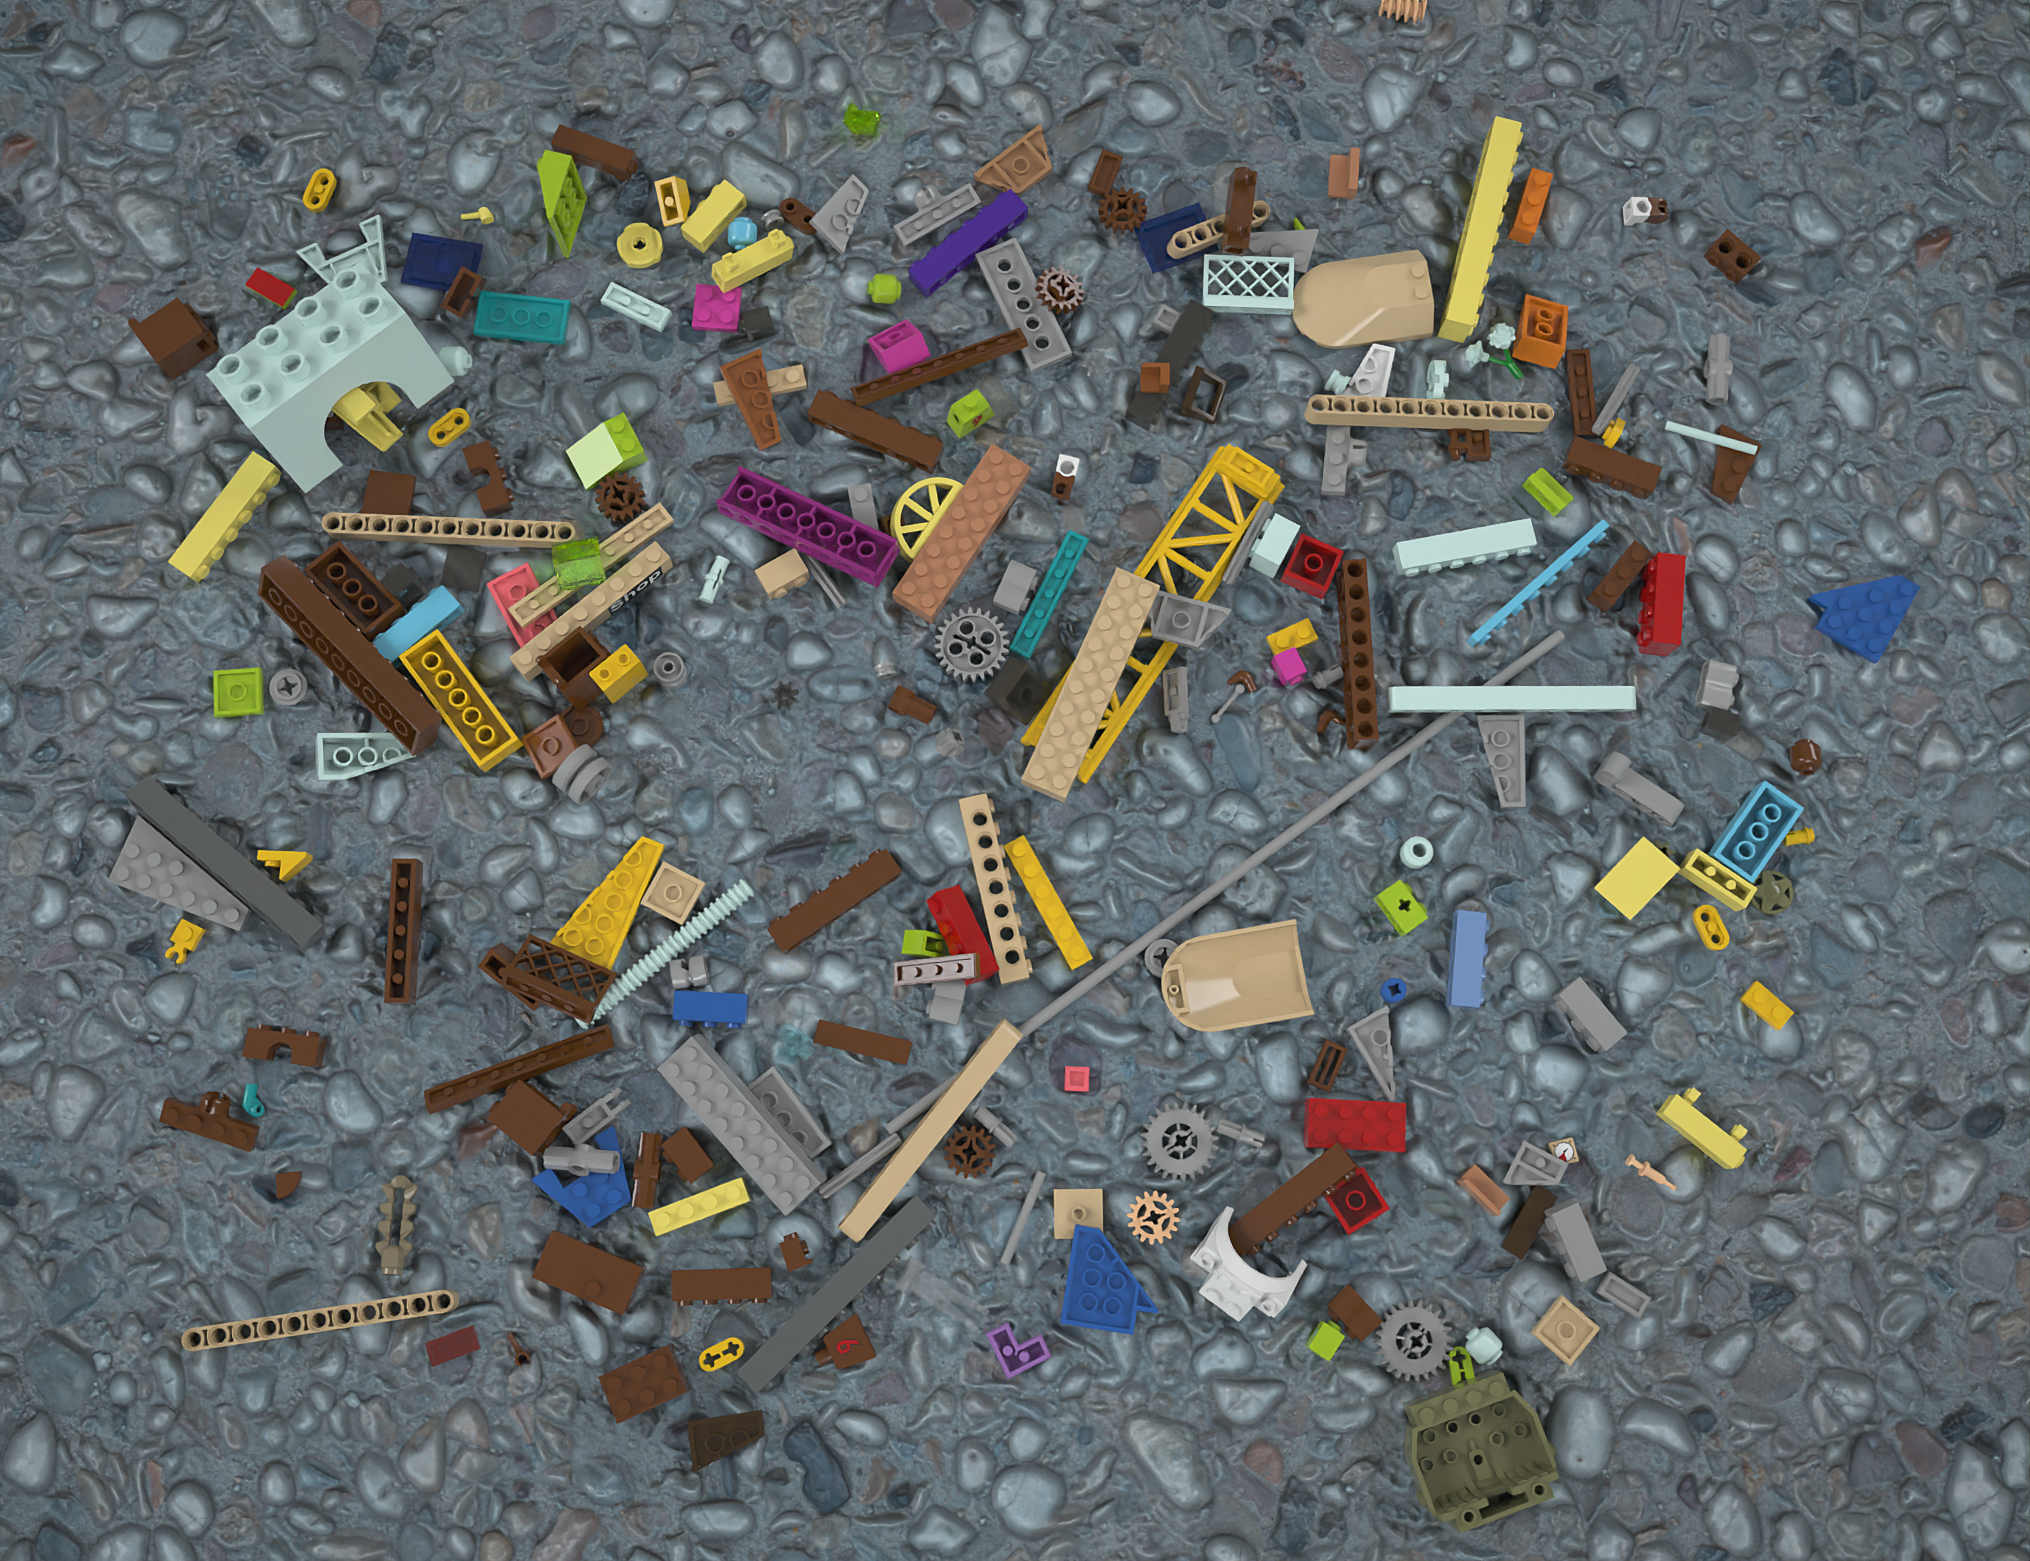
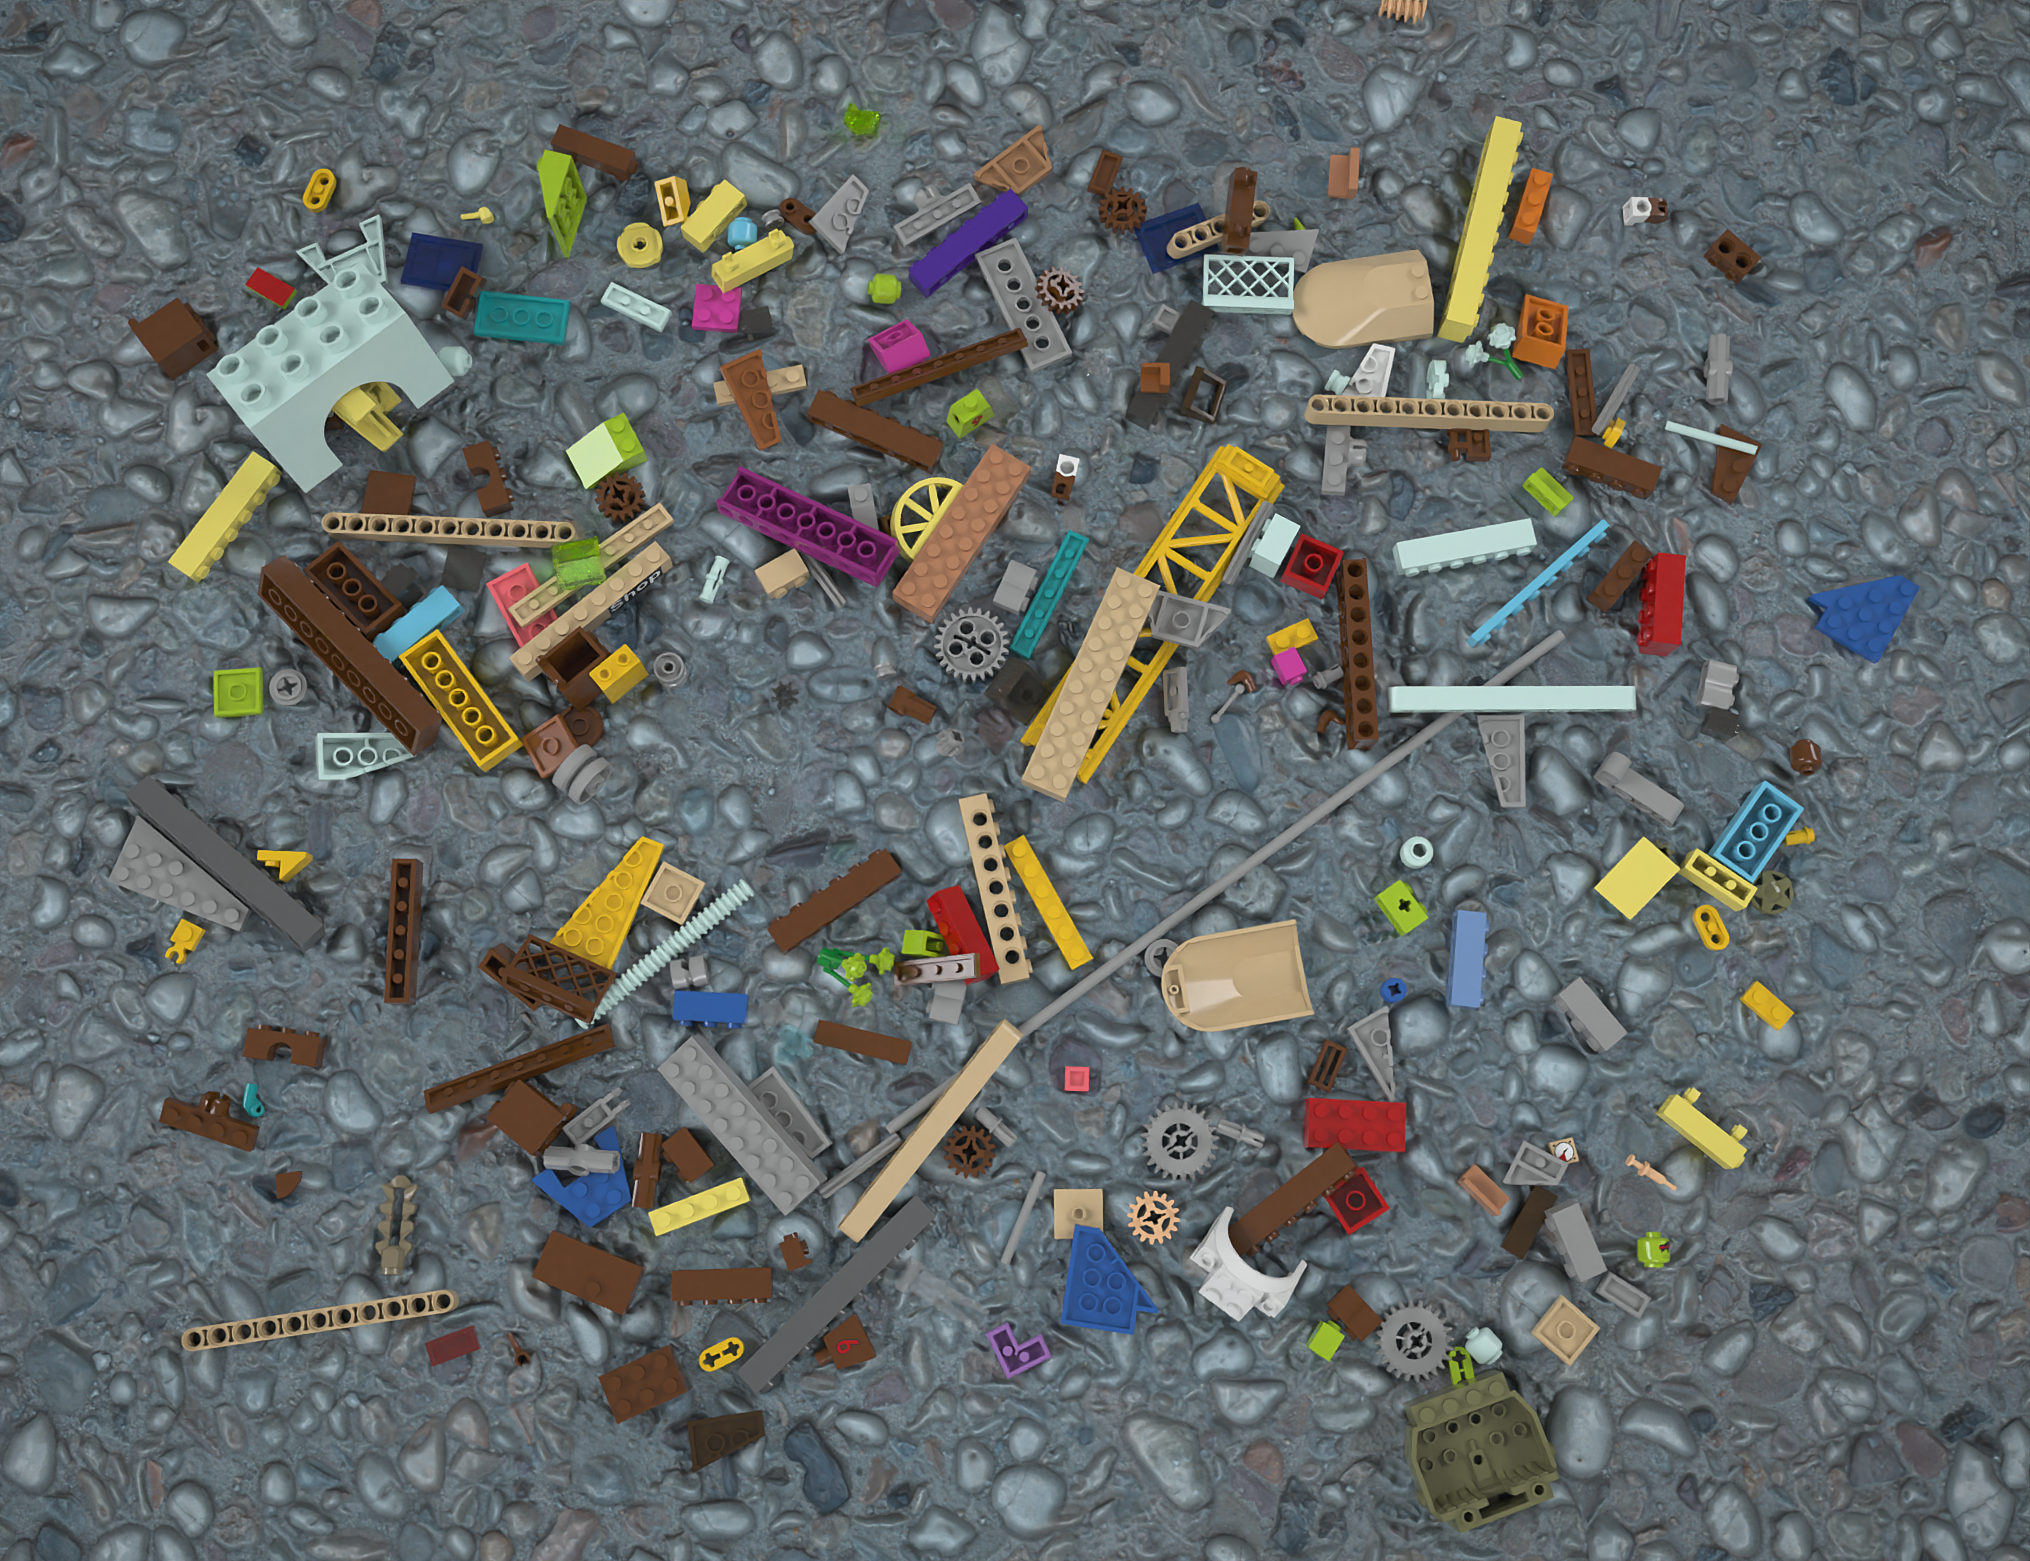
(448, 426): yellow plate -> none
(855, 968): none -> lime plant
(1653, 1250): none -> lime head

